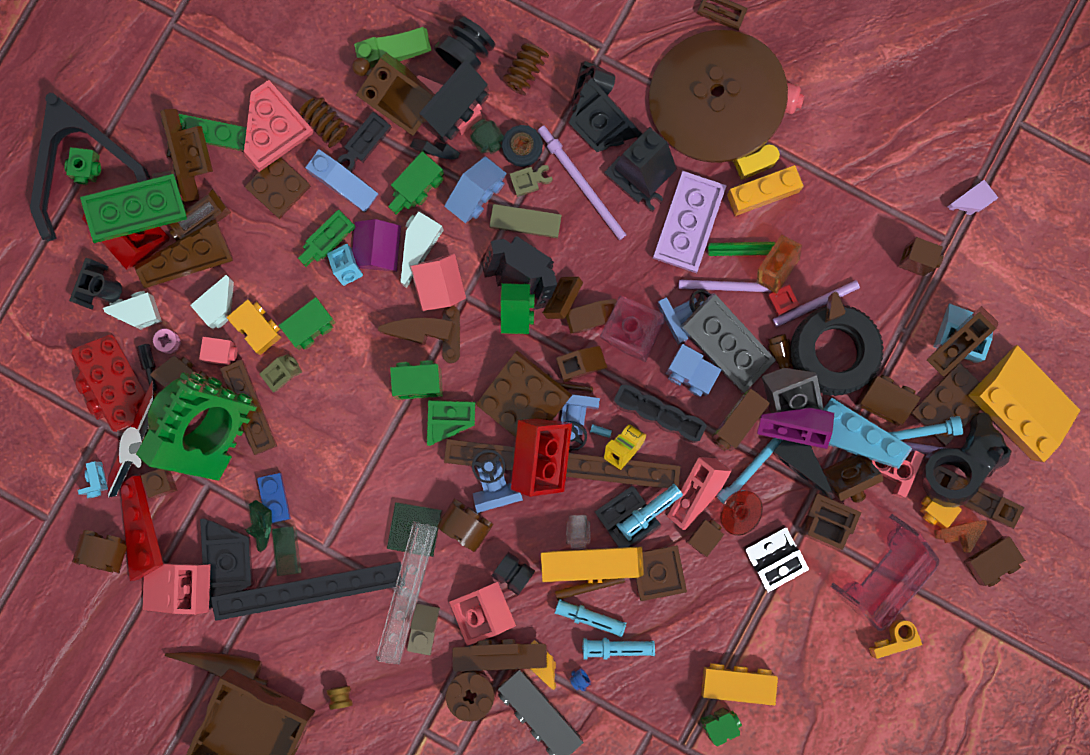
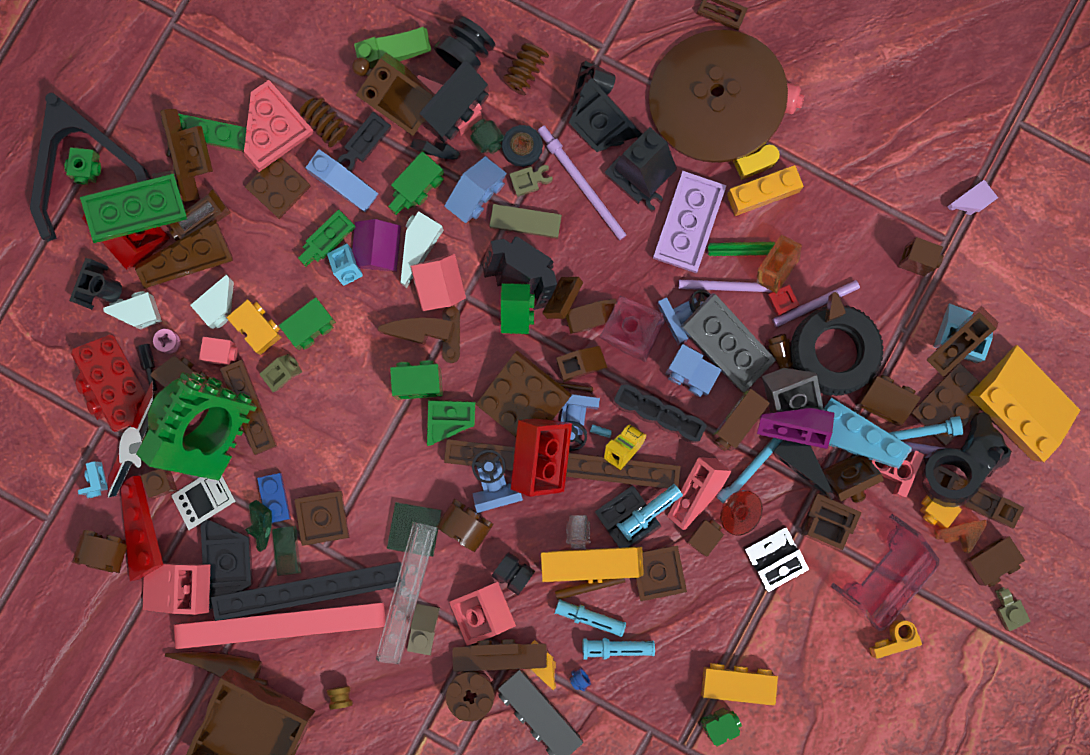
(202, 500): none -> white sticker
(279, 625): none -> coral beam
(322, 518): none -> reddish brown plate
(1012, 612): none -> olive plate

